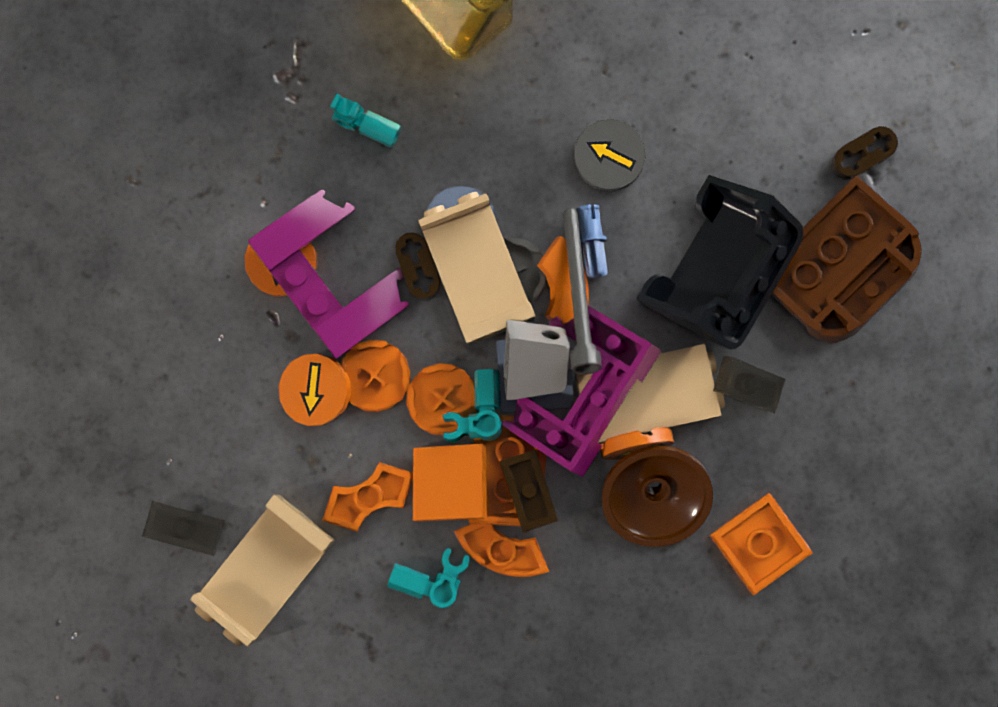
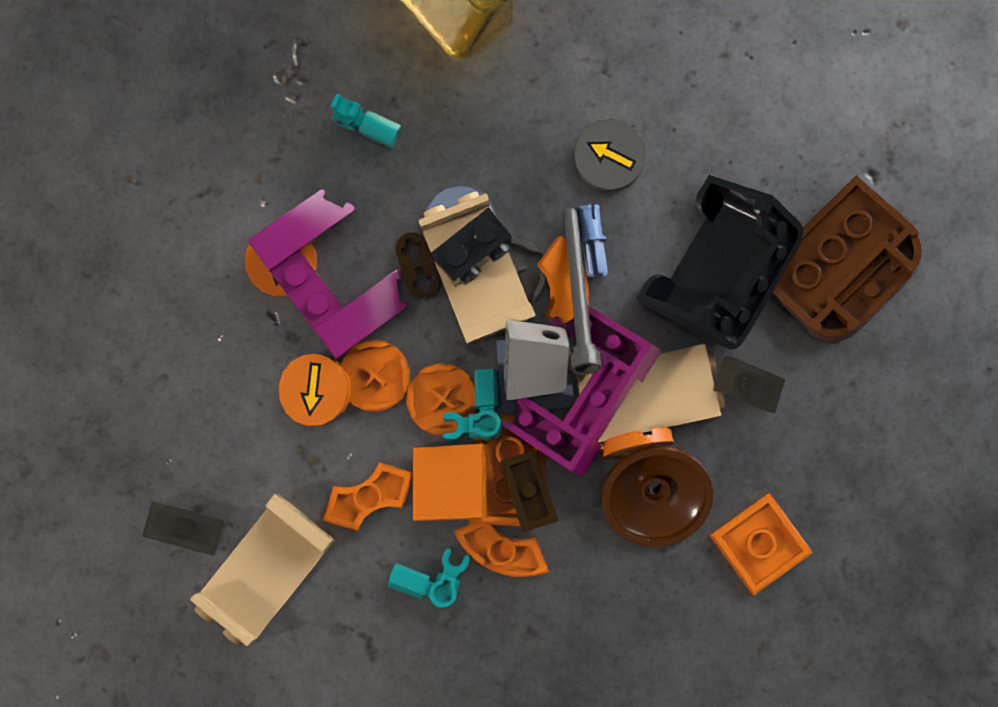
(472, 247): none -> black brick
(860, 146): dark brown beam -> none

